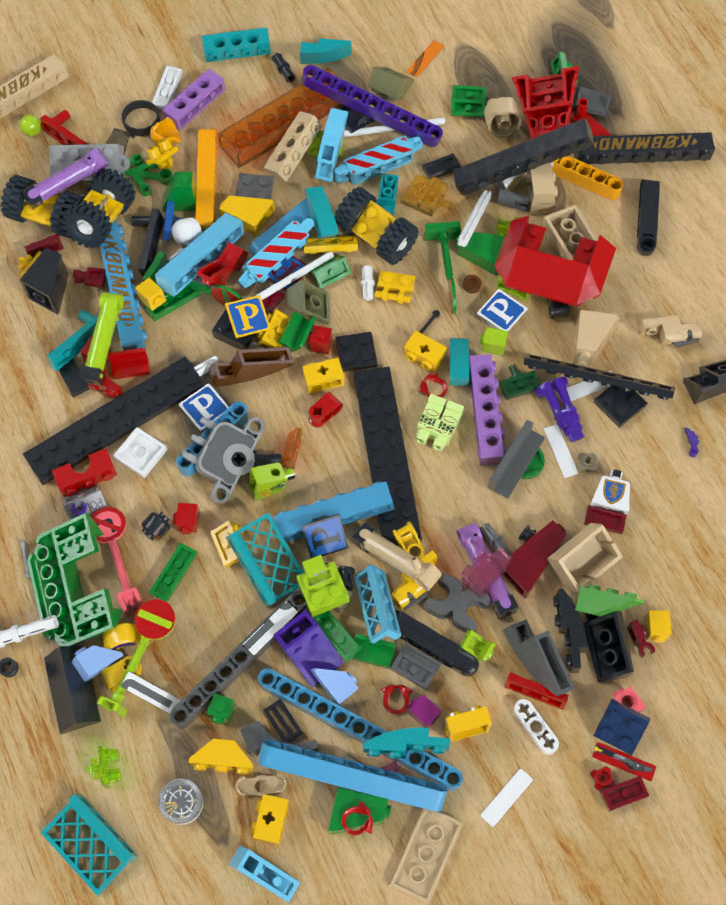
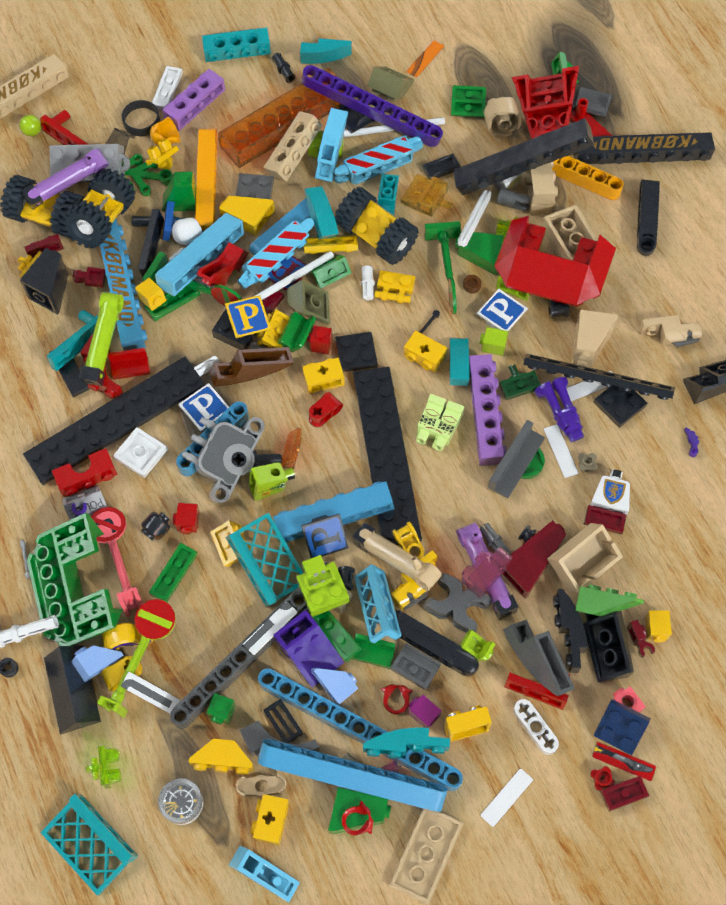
(433, 378): red piece -> none

